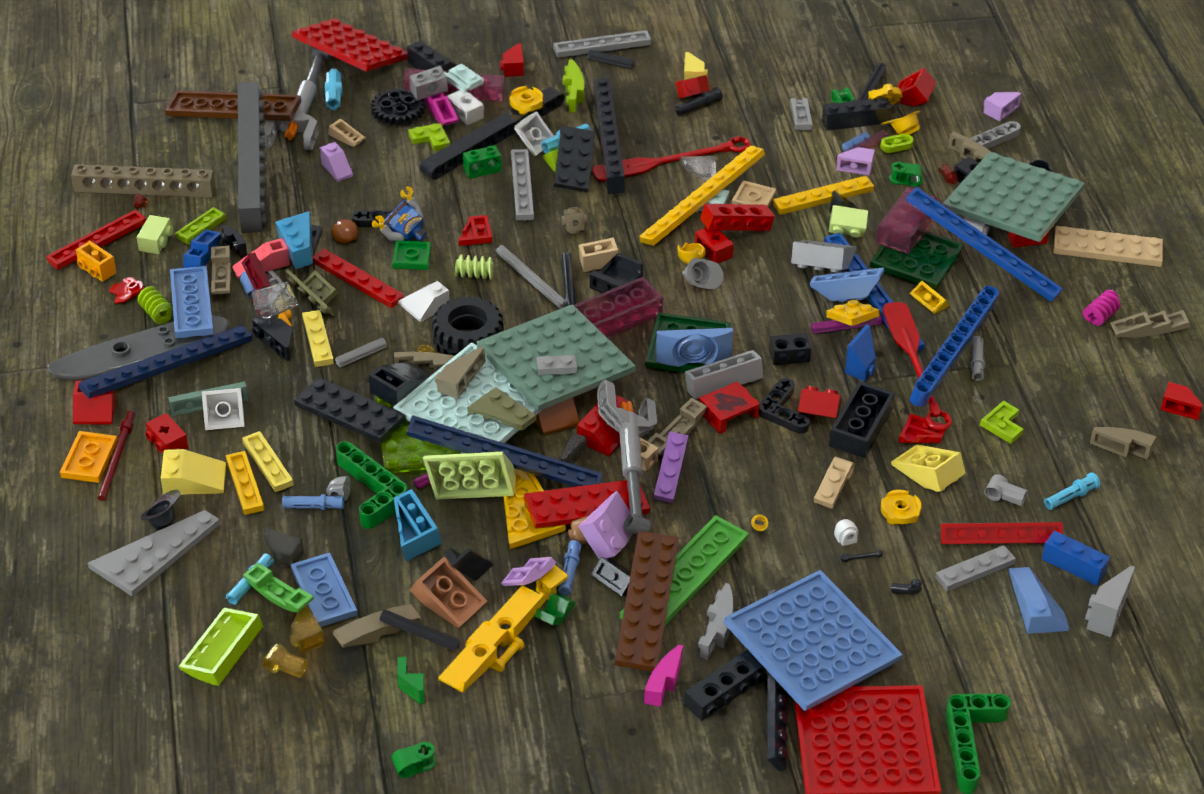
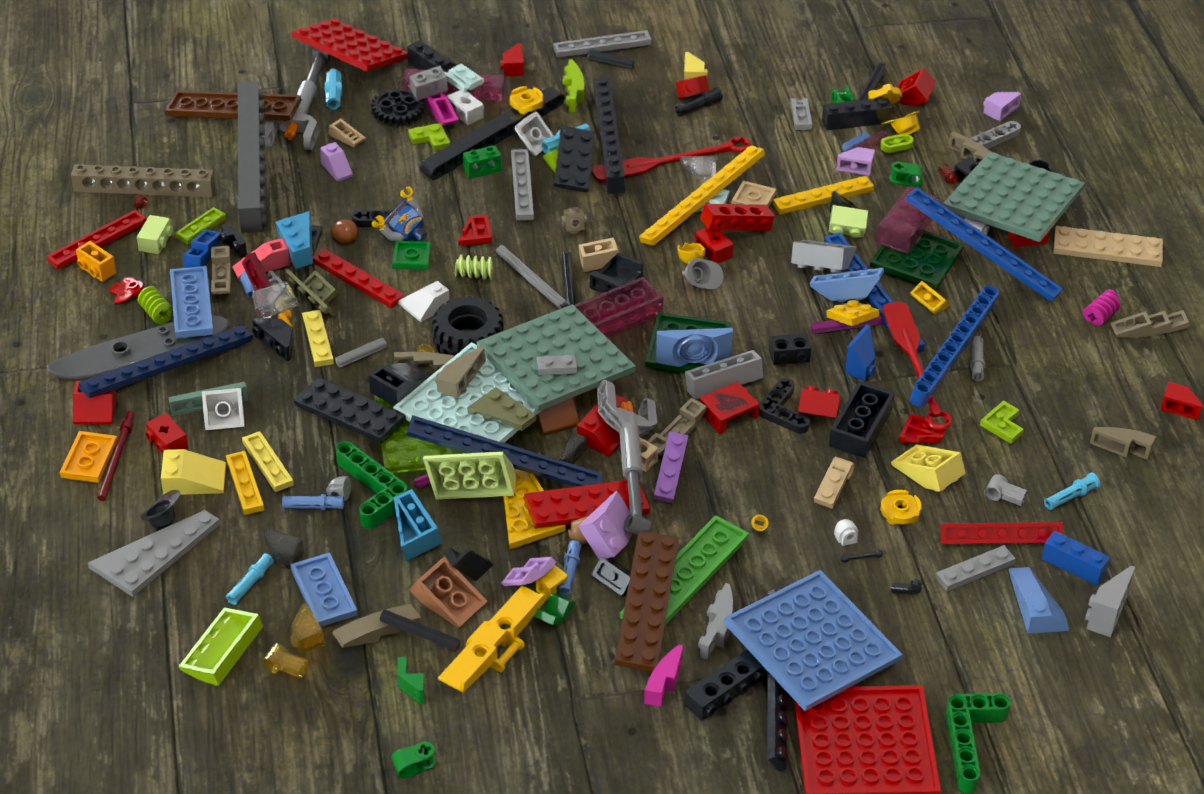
(275, 590): bright green slope -> none

